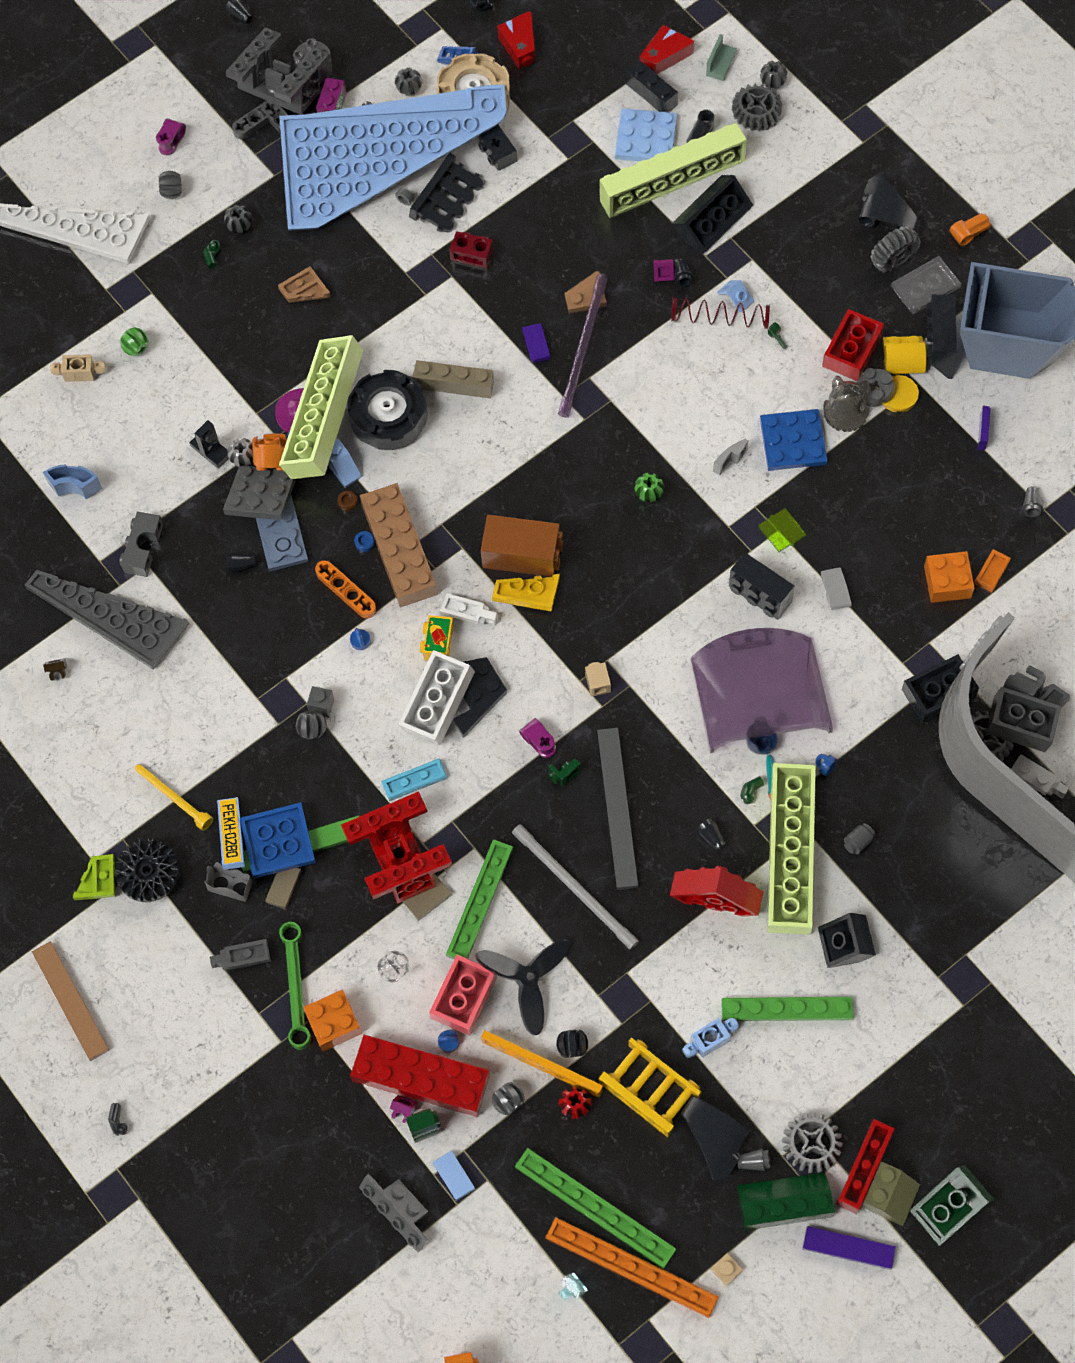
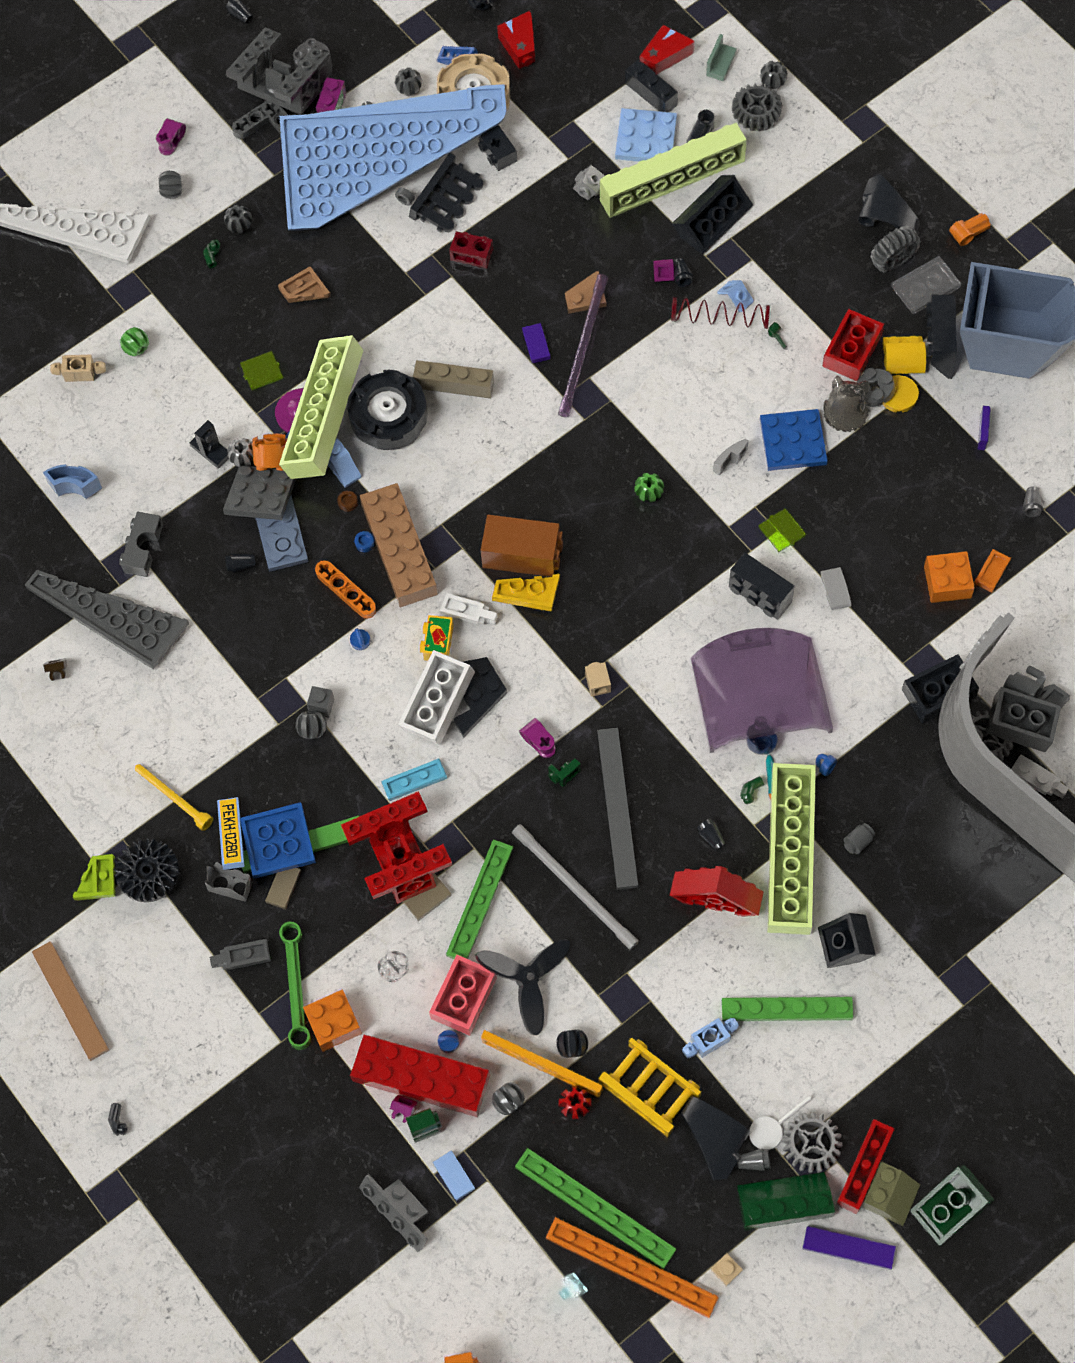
(261, 370): none -> clear neon green piece
(588, 182): none -> light grey brick
(767, 1132): none -> white piece

